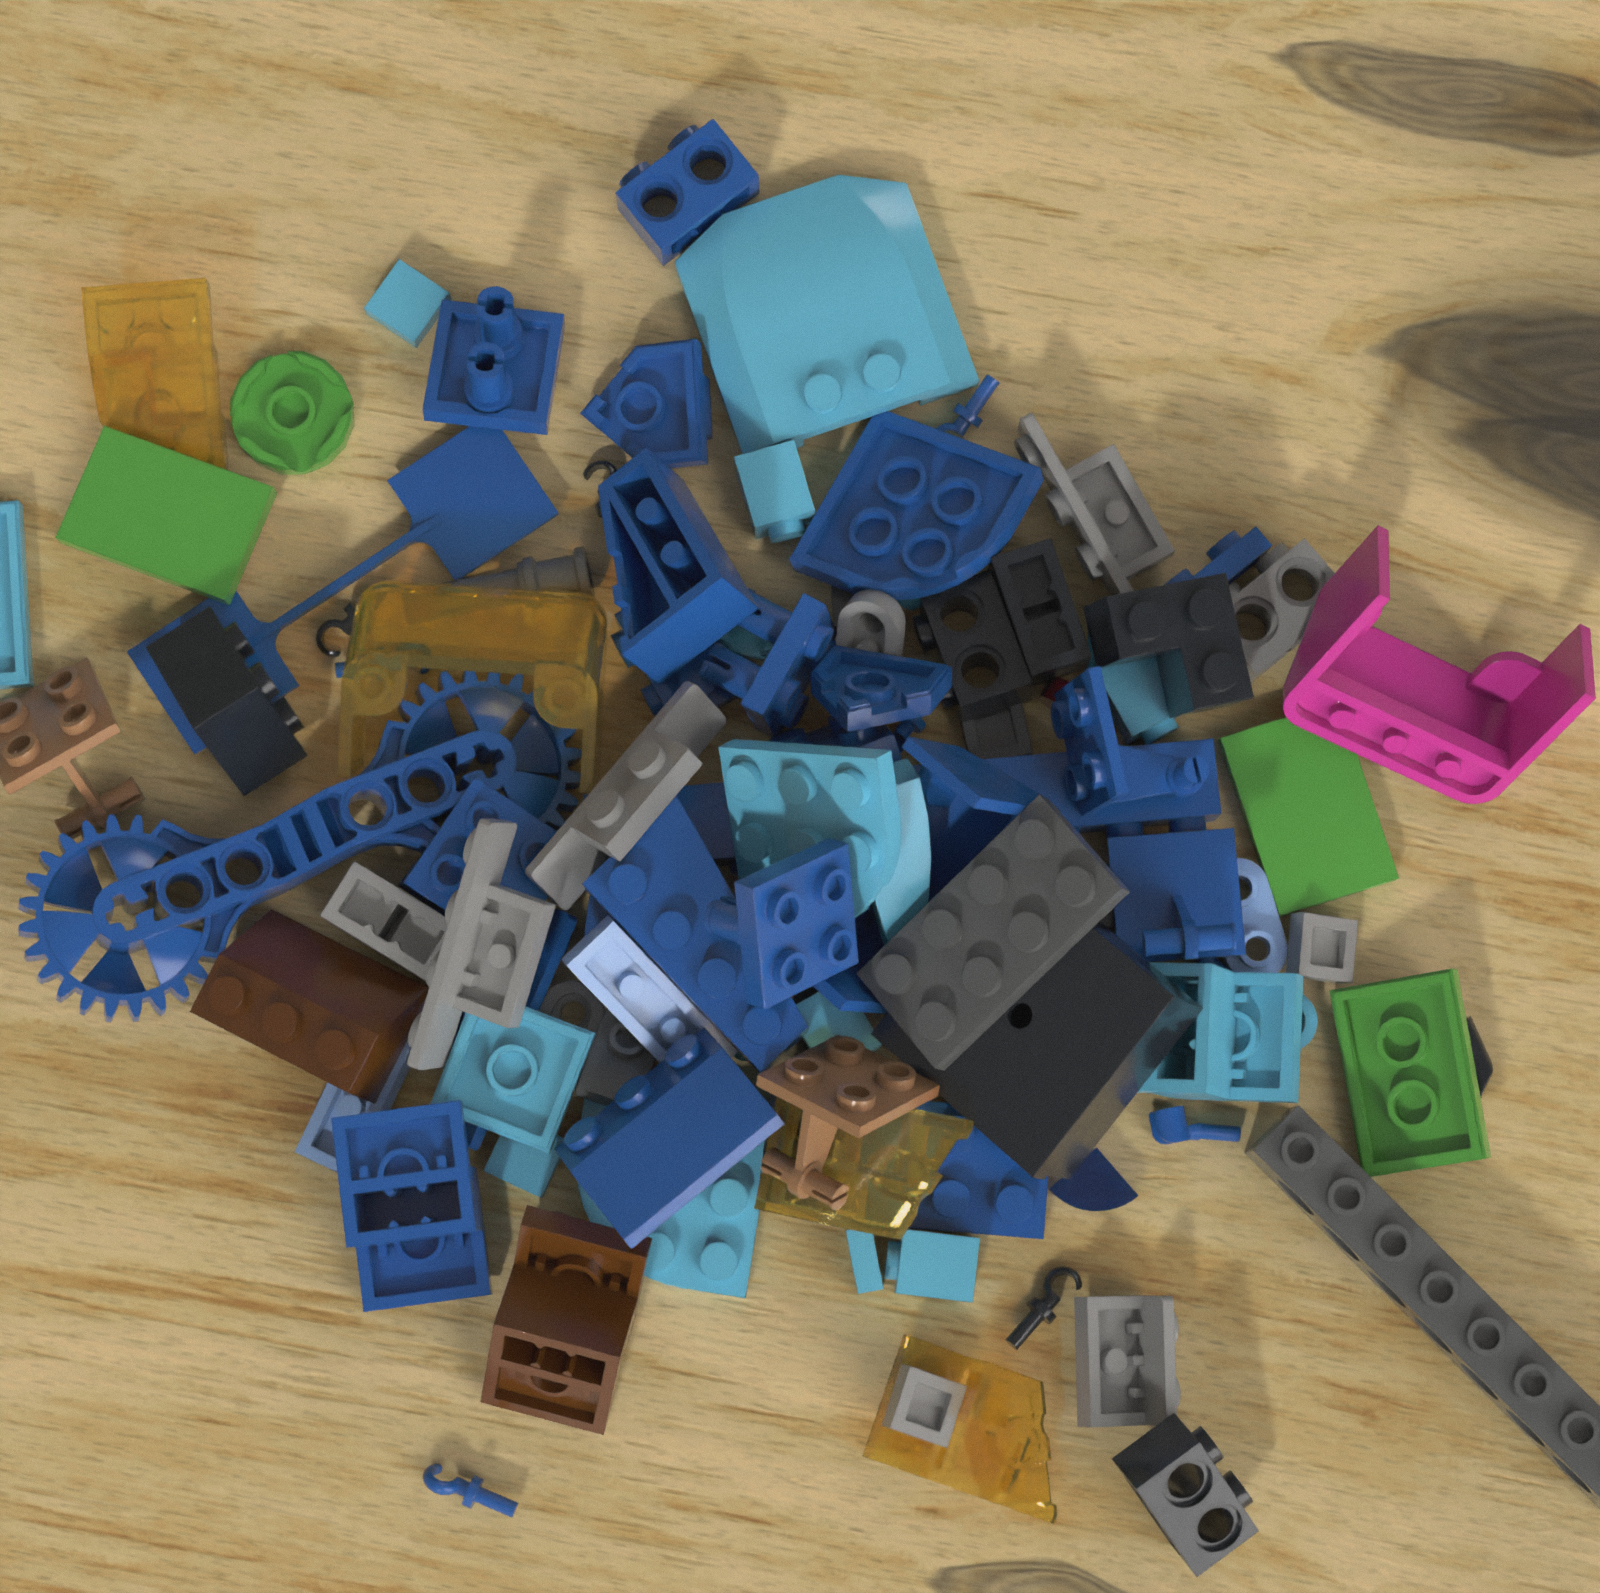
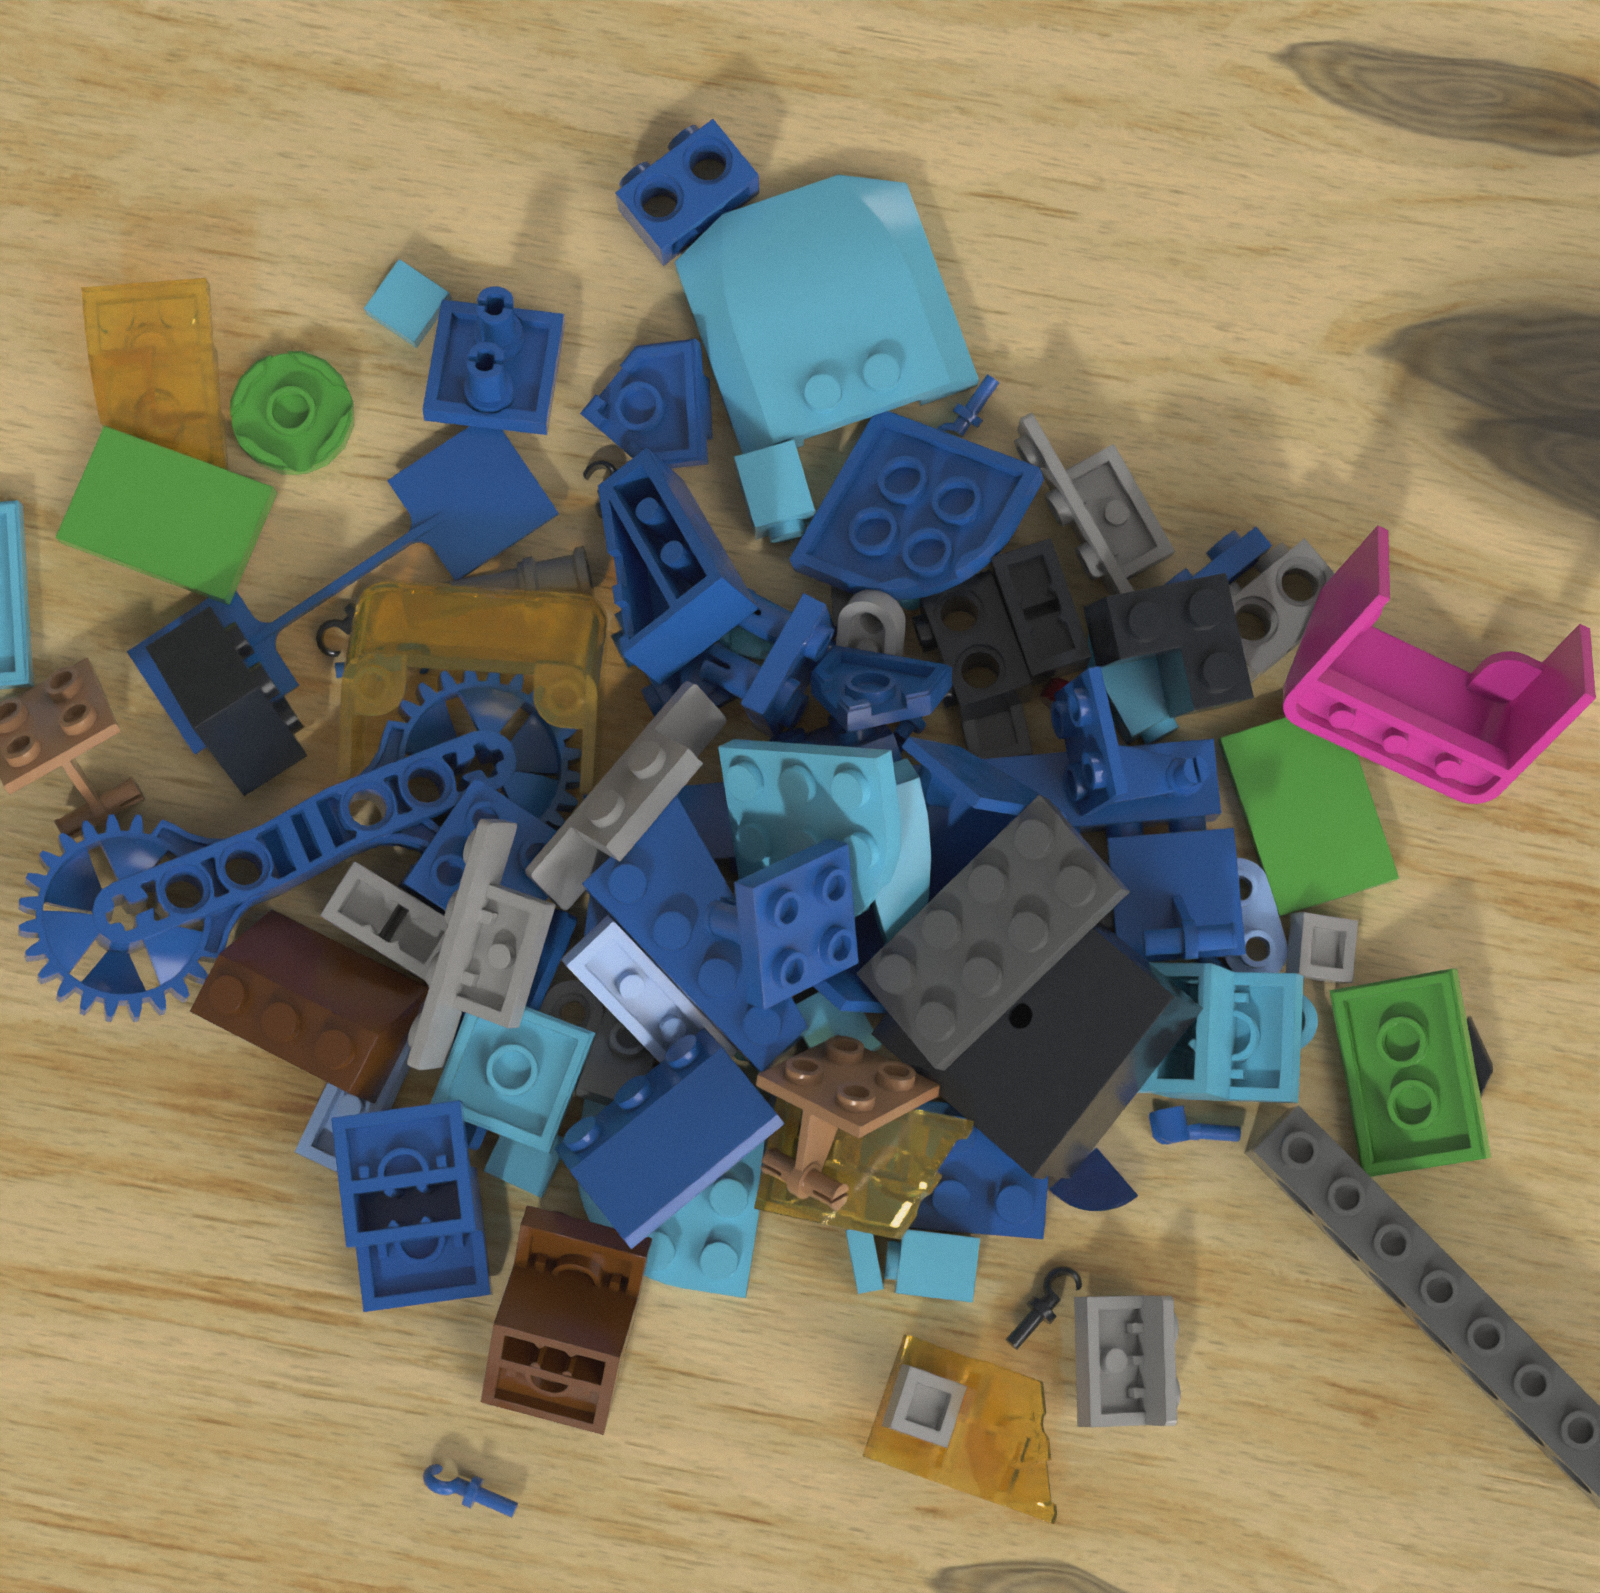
(1186, 1493): black brick -> none

